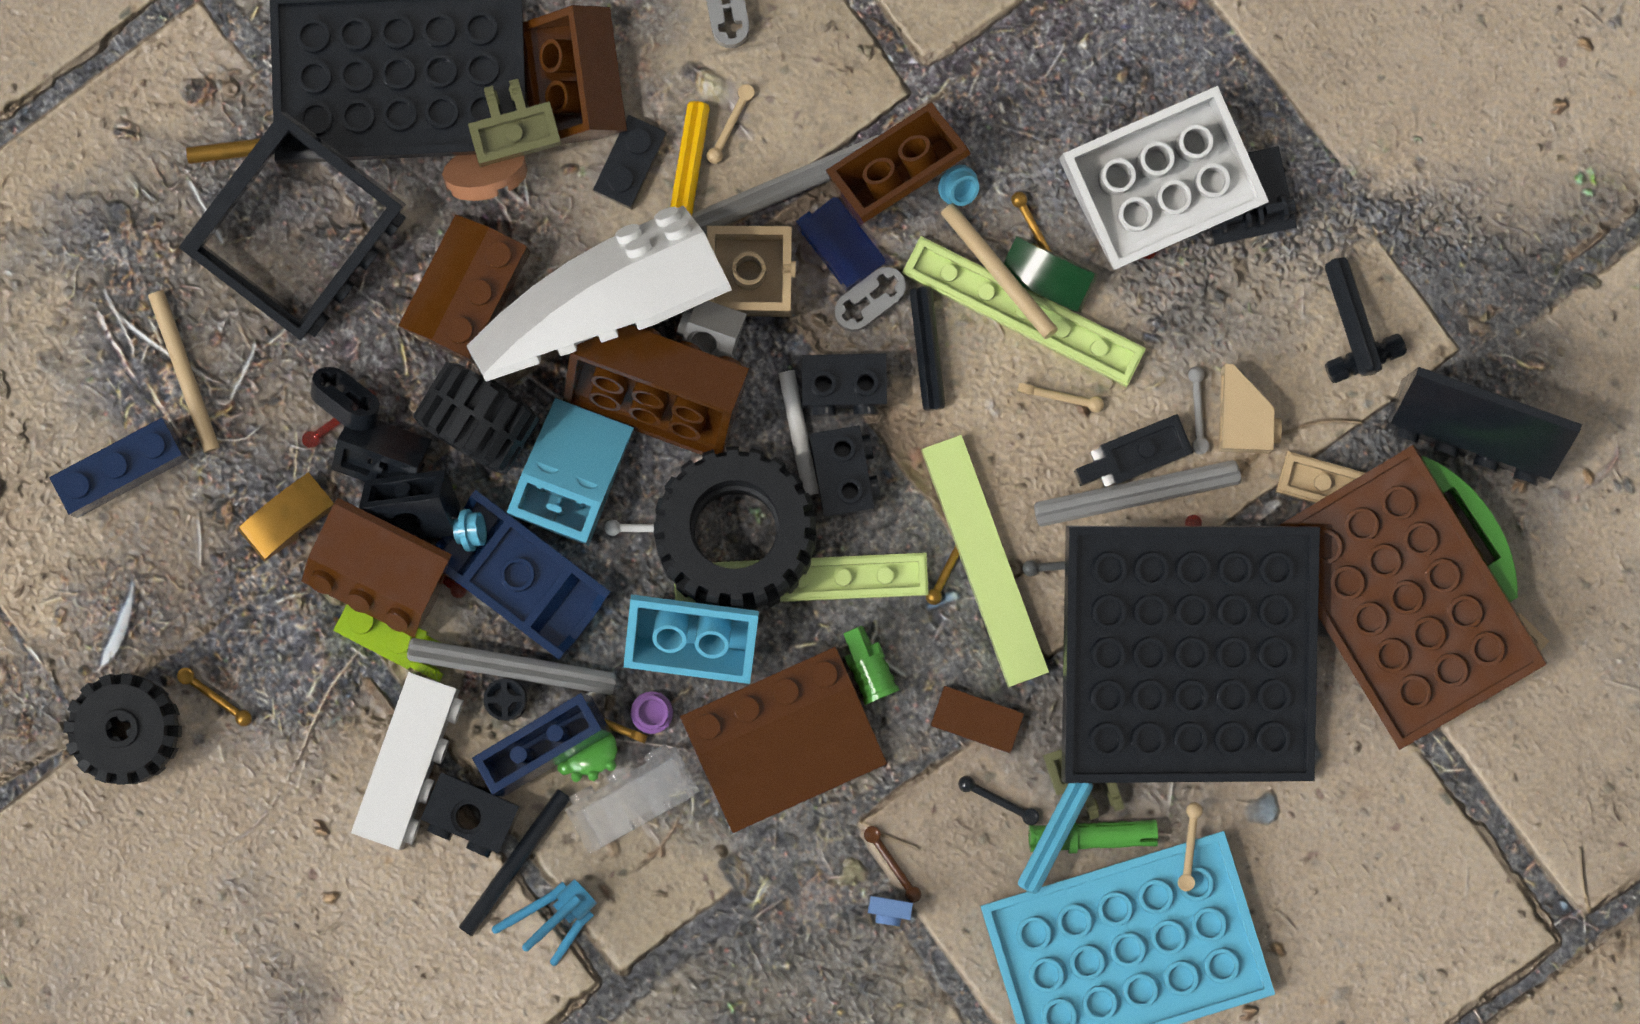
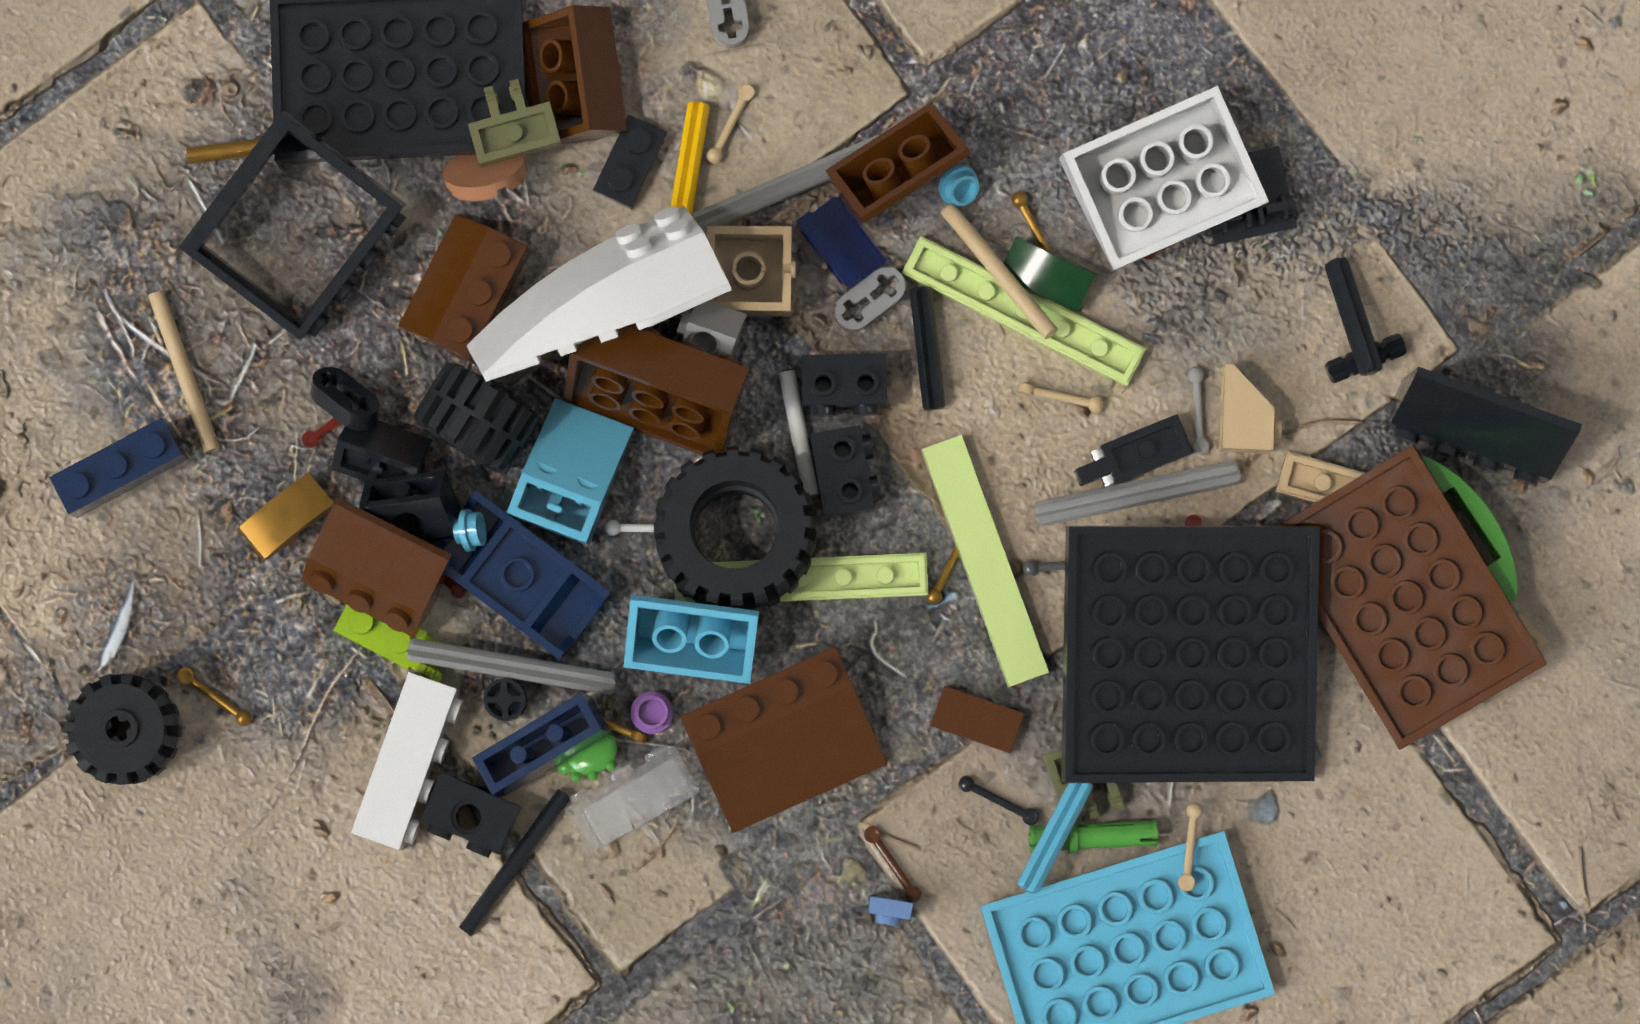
(572, 904): dark azure plant -> none
(869, 666): bright green hinge -> none

